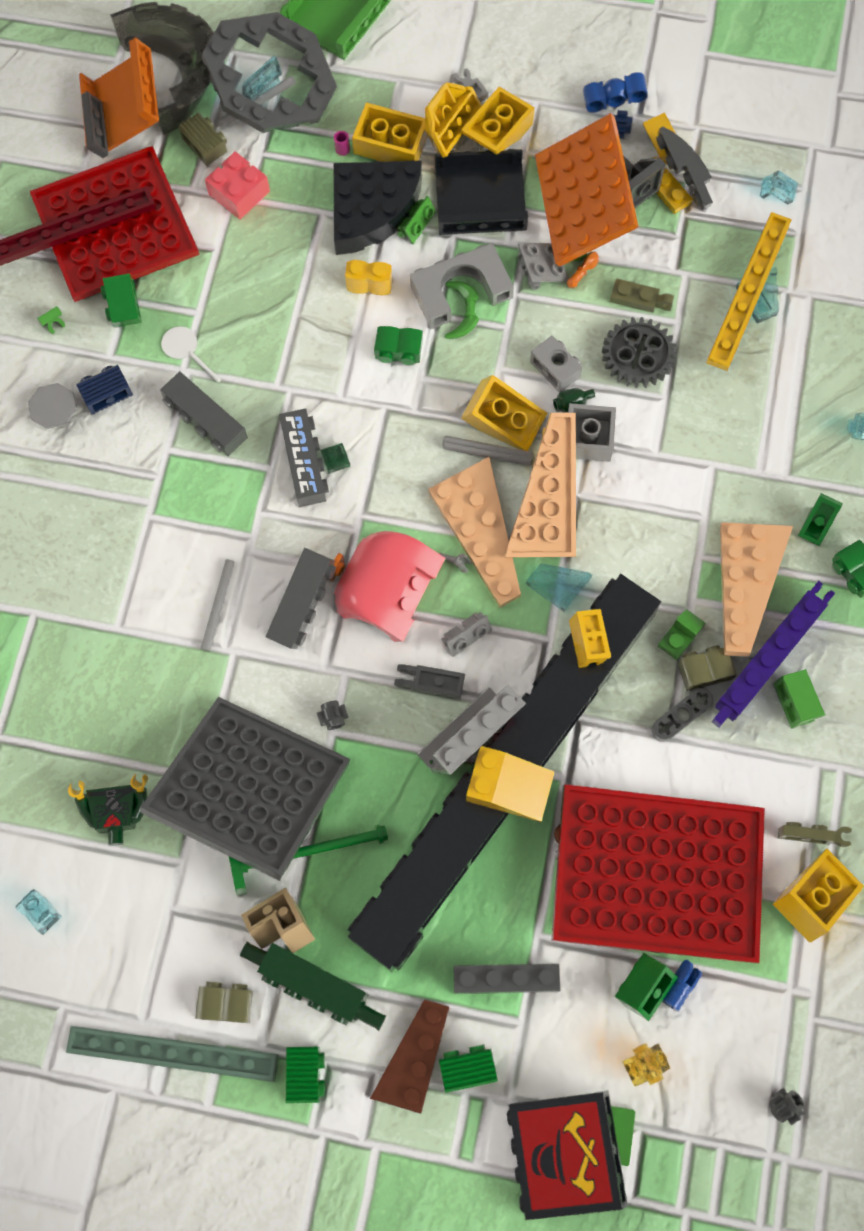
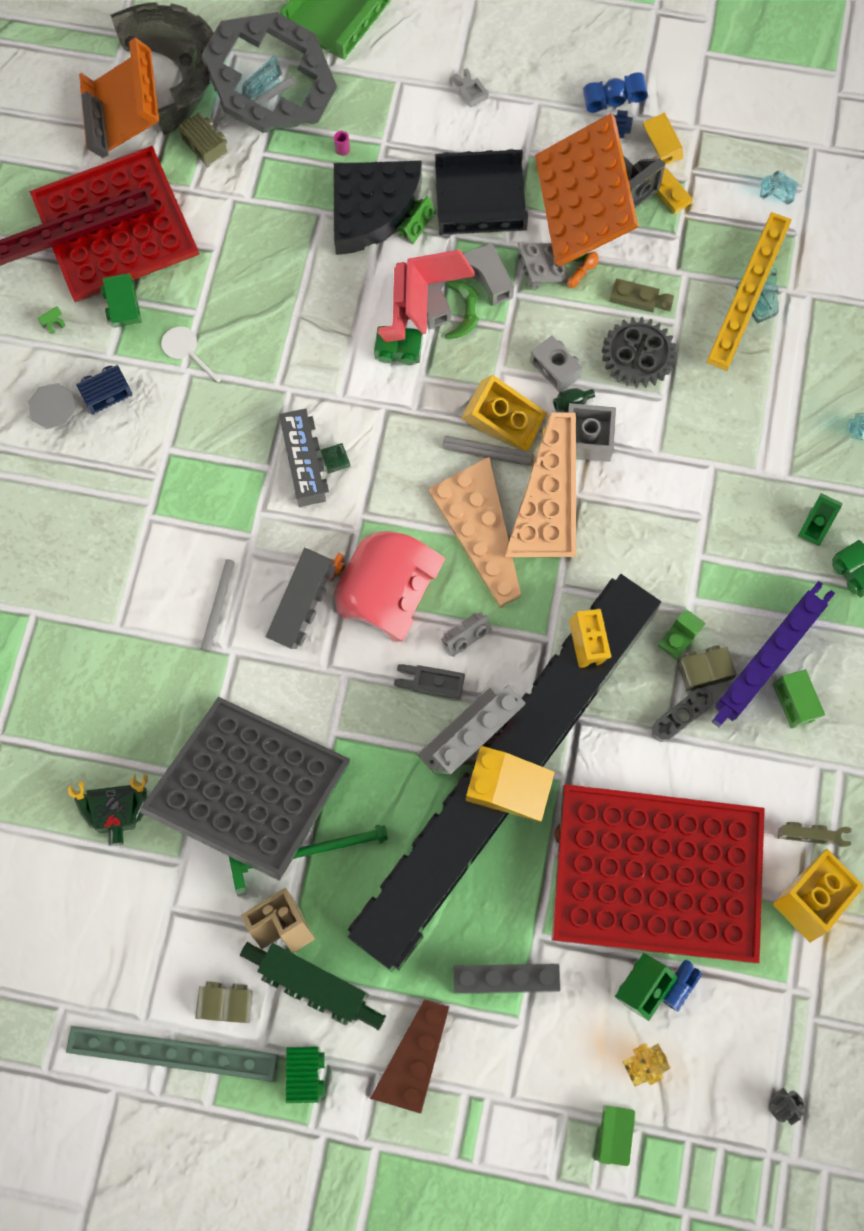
(38, 911): clear light blue bracket -> none
(203, 413): dark grey brick -> none
(237, 185): coral piece -> none
(332, 715): dark grey gear -> none
(367, 277): yellow brick -> none
(389, 135): yellow brick -> none
(411, 288): none -> coral piece
(448, 114): yellow wedge -> none
(459, 561): light grey hand -> none
(468, 1069): green brick -> none
(500, 121): yellow slope -> none
(558, 584): clear light blue wing -> none
(567, 1156): panel -> none
(683, 158): dark grey slope -> none
(748, 572): light nougat wing -> none

